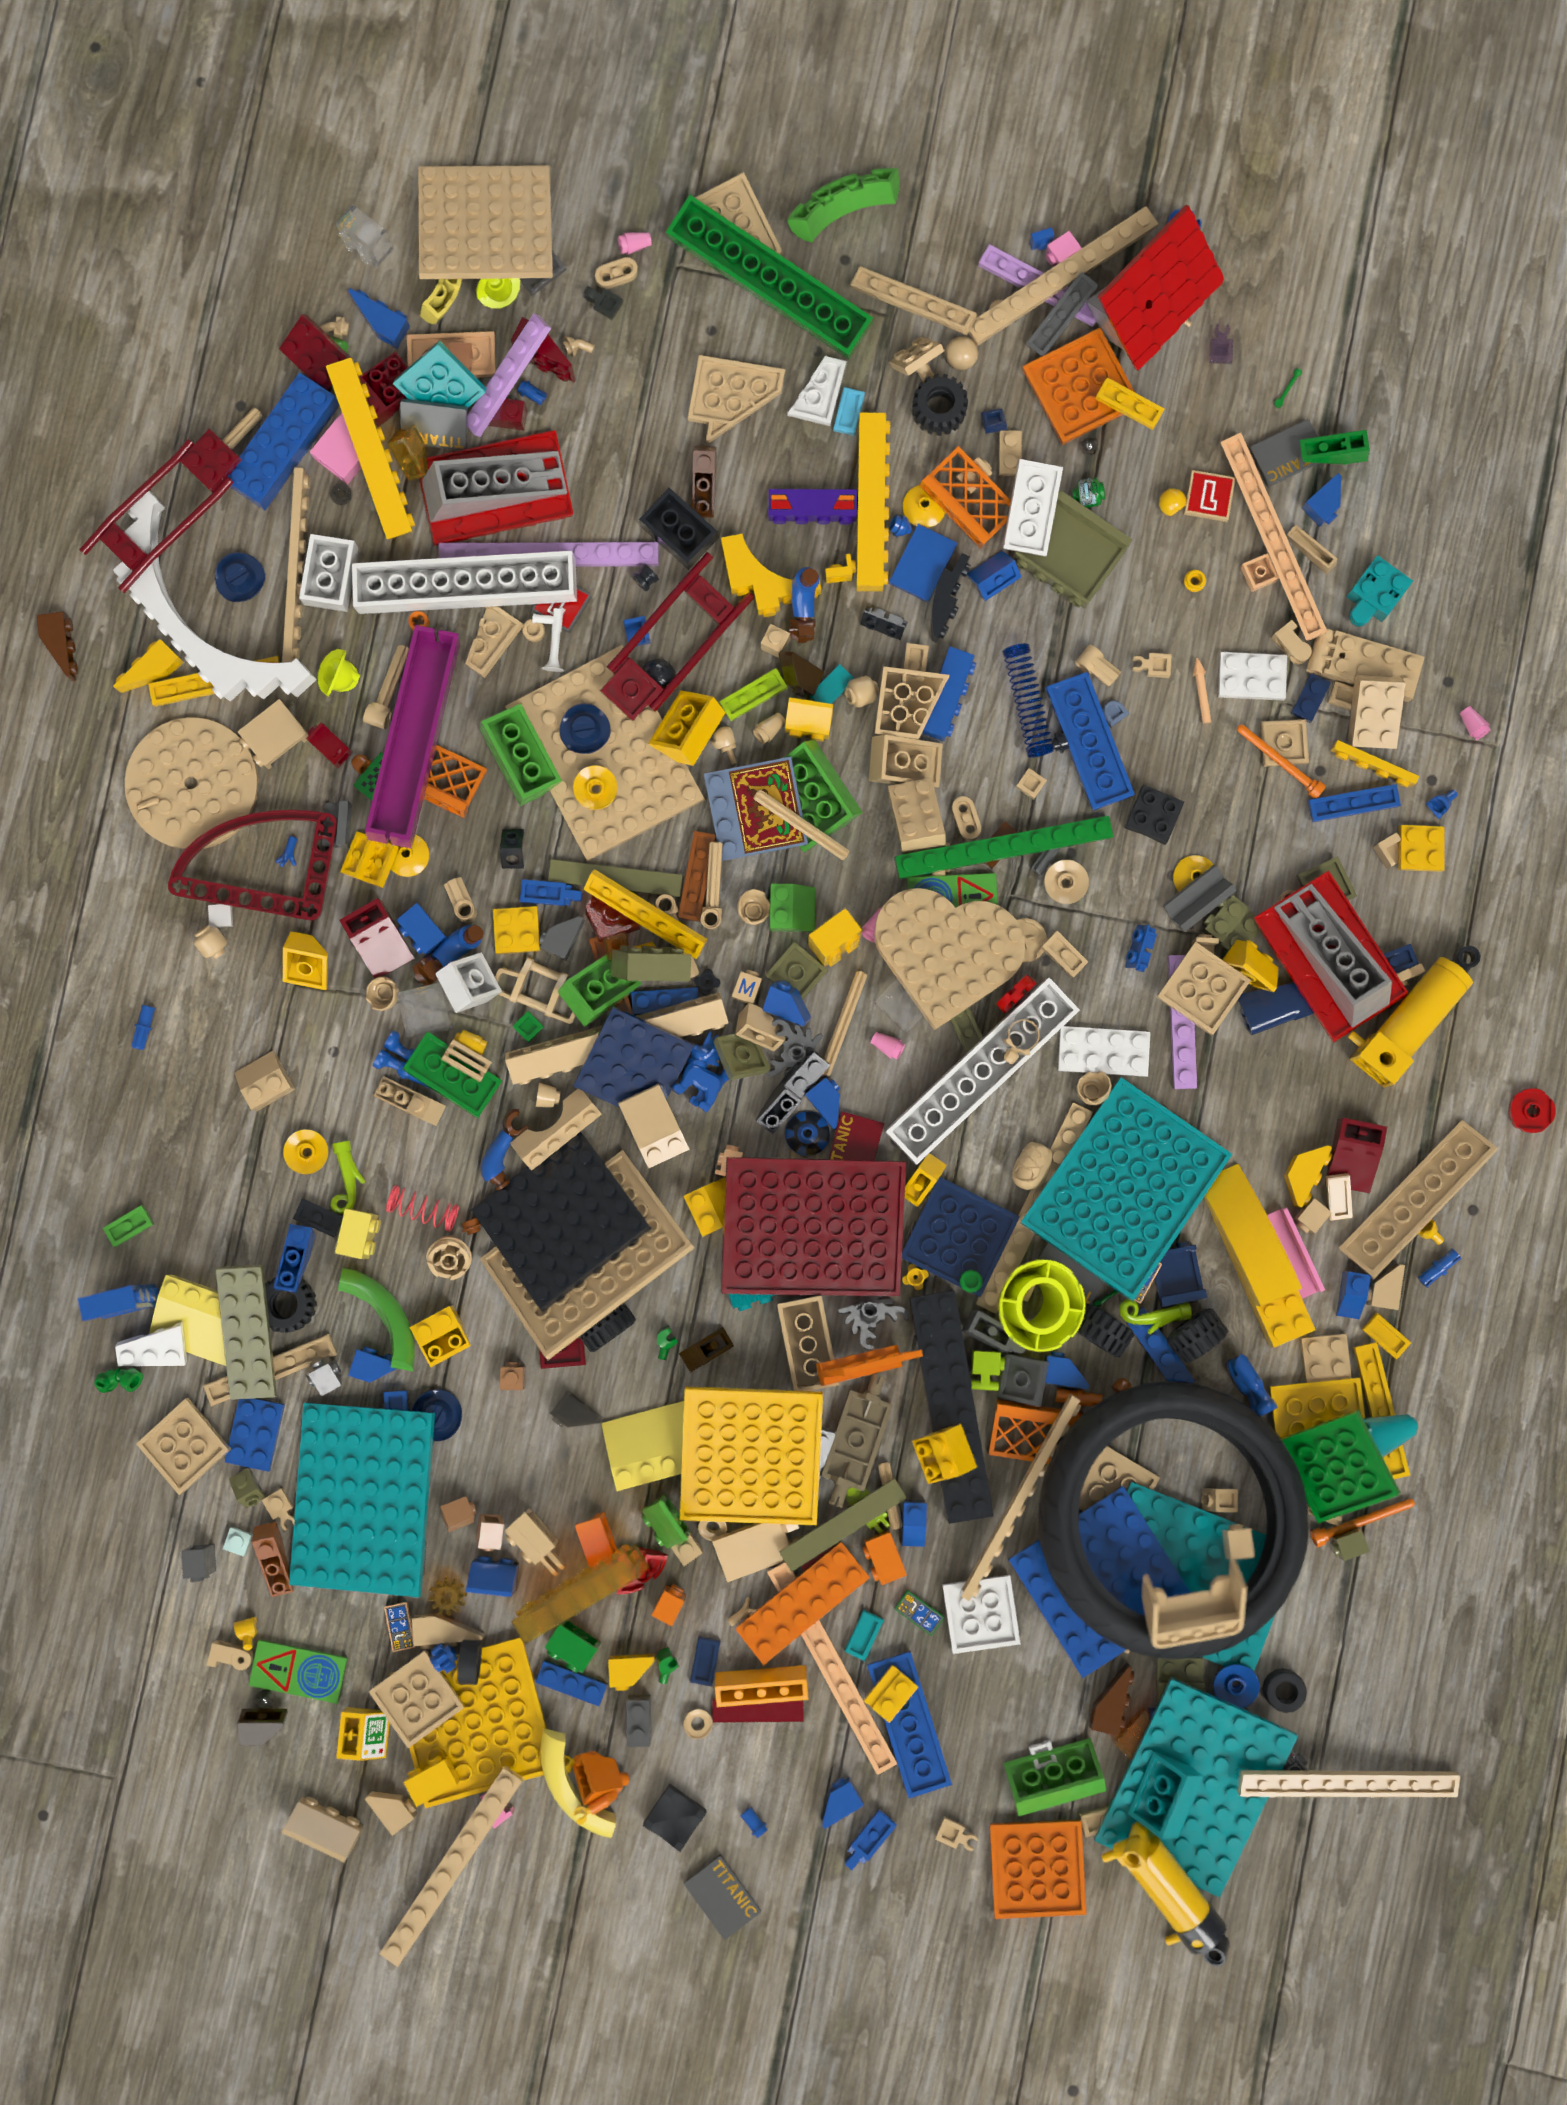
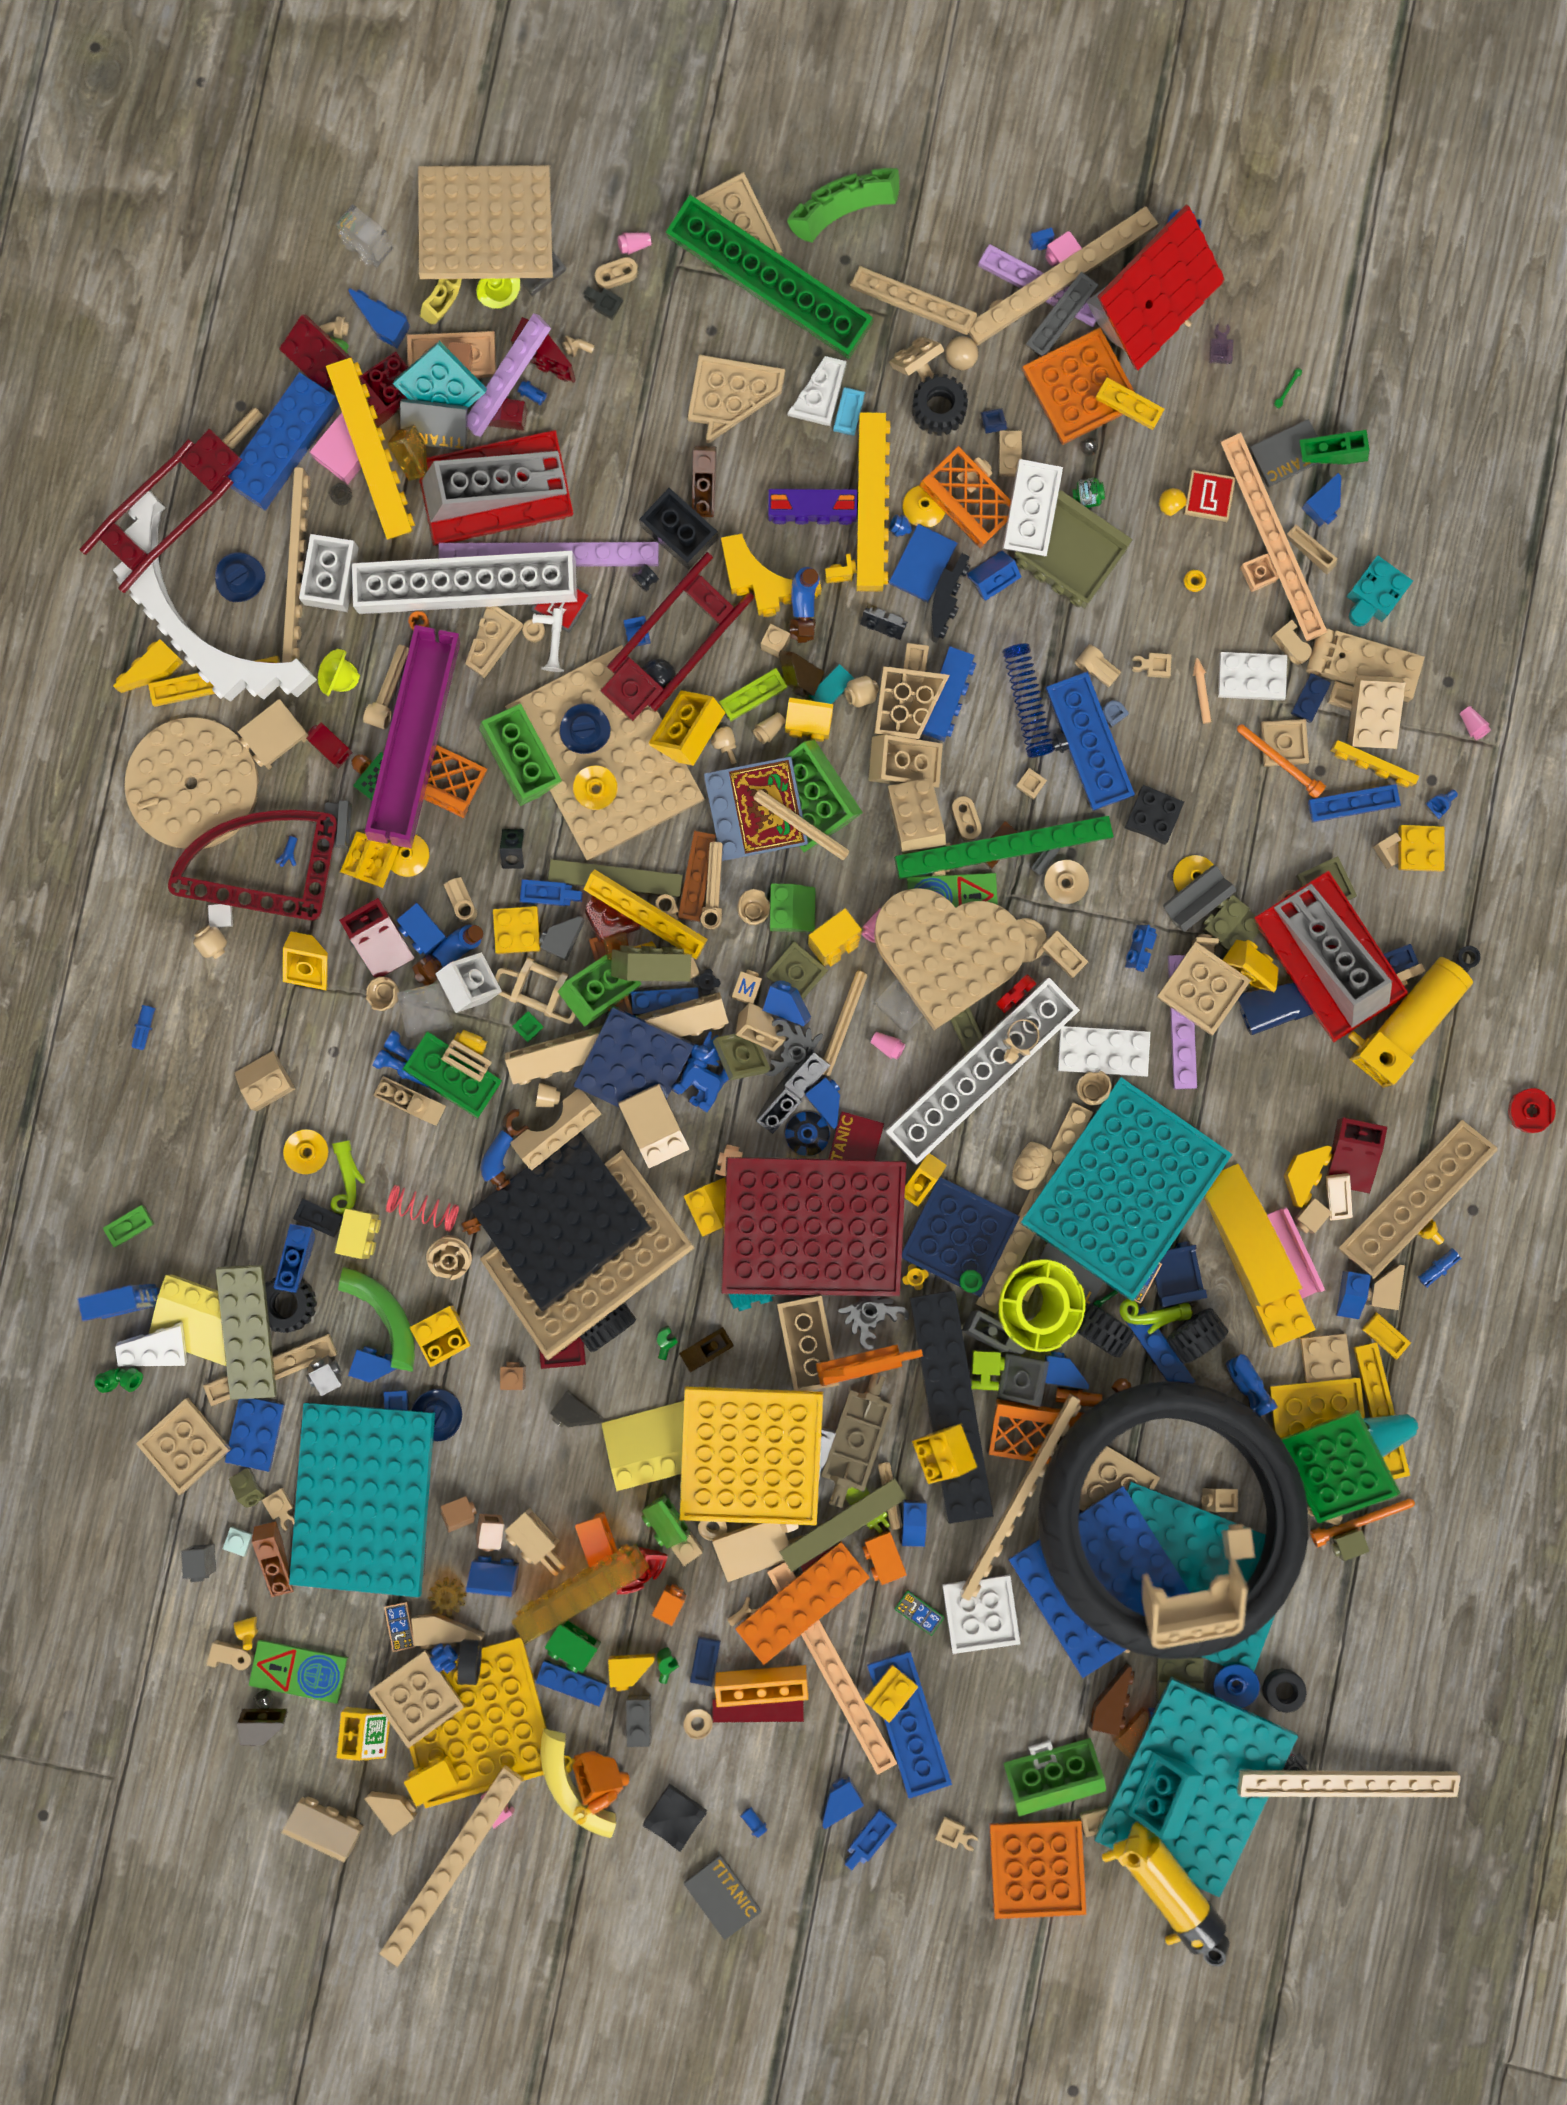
(55, 633): reddish brown slope -> none
(864, 1635): teal tile -> none

